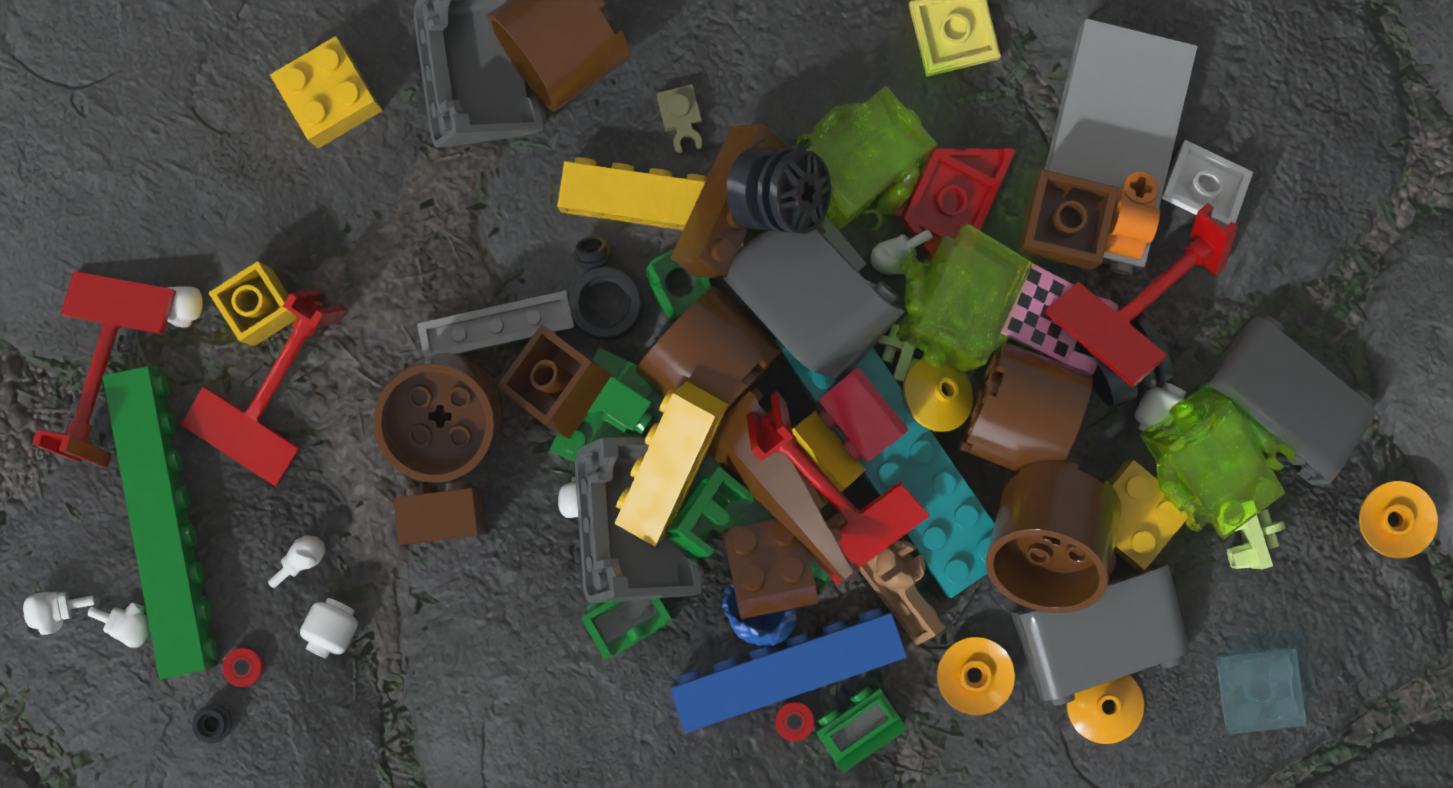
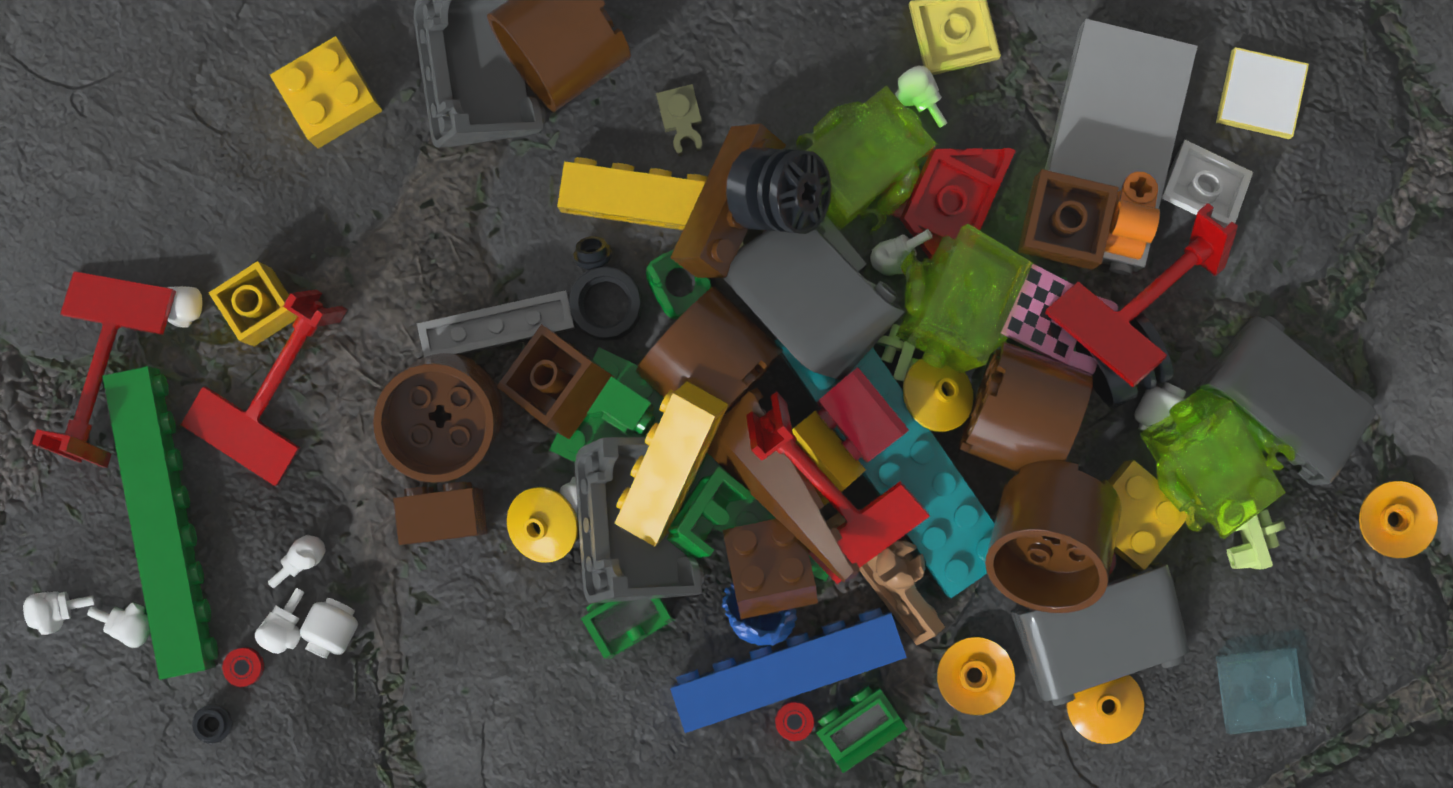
(279, 627): none -> white piece
(554, 517): none -> yellow dish
(920, 89): none -> piece
(1262, 93): none -> white tile

